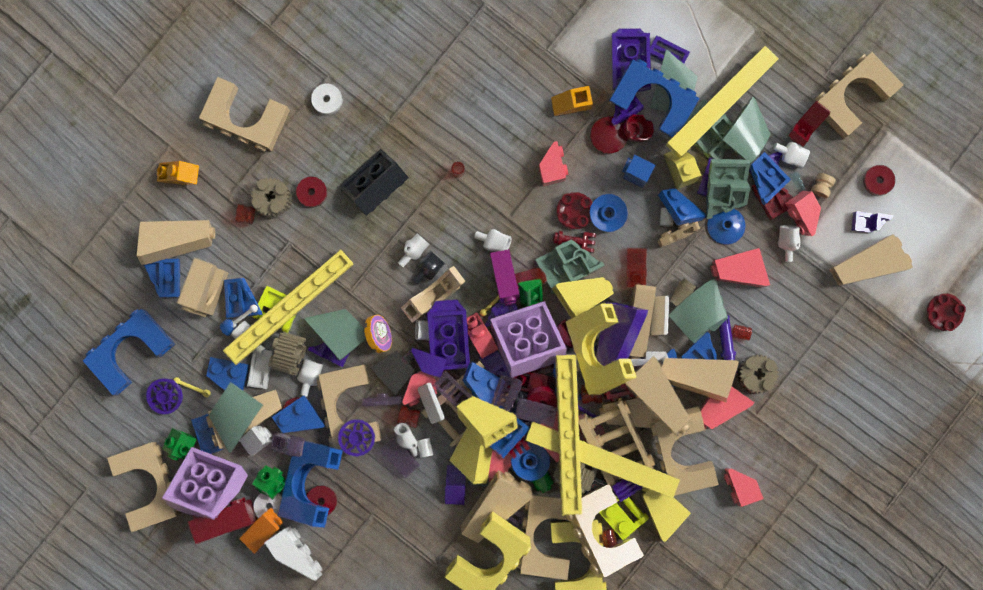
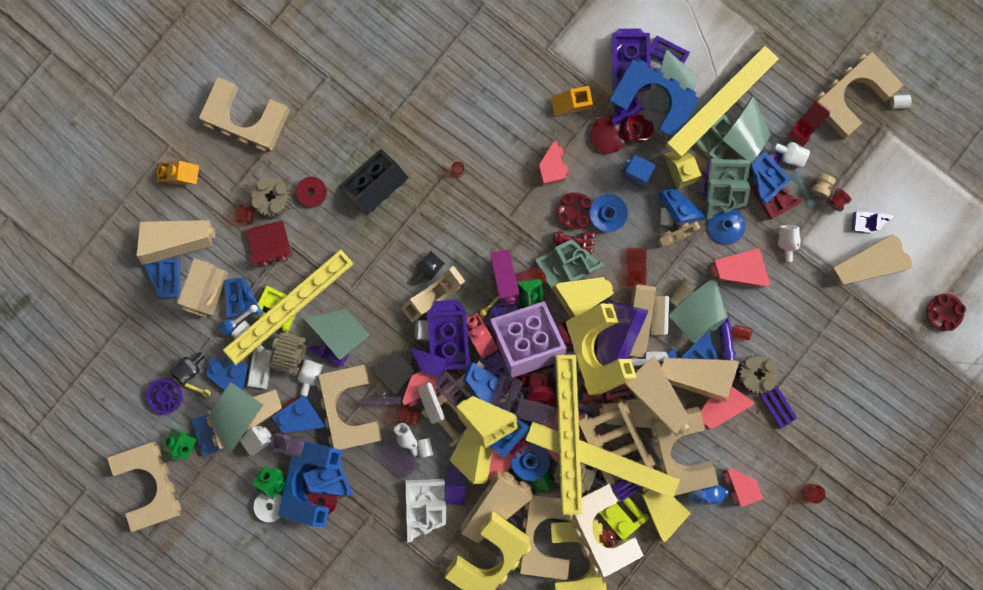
(103, 361): blue arch -> none
(187, 368): none -> black piece
(204, 484): lavender slope -> none
(231, 518): dark red brick -> none
(261, 530): orange hinge -> none
(269, 244): none -> dark red bracket
(291, 552): white slope -> none
(323, 91): white piece -> none
(327, 481): none -> blue wing
(356, 438): dark purple wheel -> none
(378, 333): tile -> none
(413, 249): white piece -> none
(424, 506): none -> white slope
(494, 240): white piece -> none
(708, 495): none -> blue animal
(787, 420): none -> dark purple tile
(805, 211): coral slope -> none
(817, 494): none -> clear red wheel
(839, 200): none -> dark red wheel
(871, 184): dark red piece -> none
(900, 101): none -> white hinge

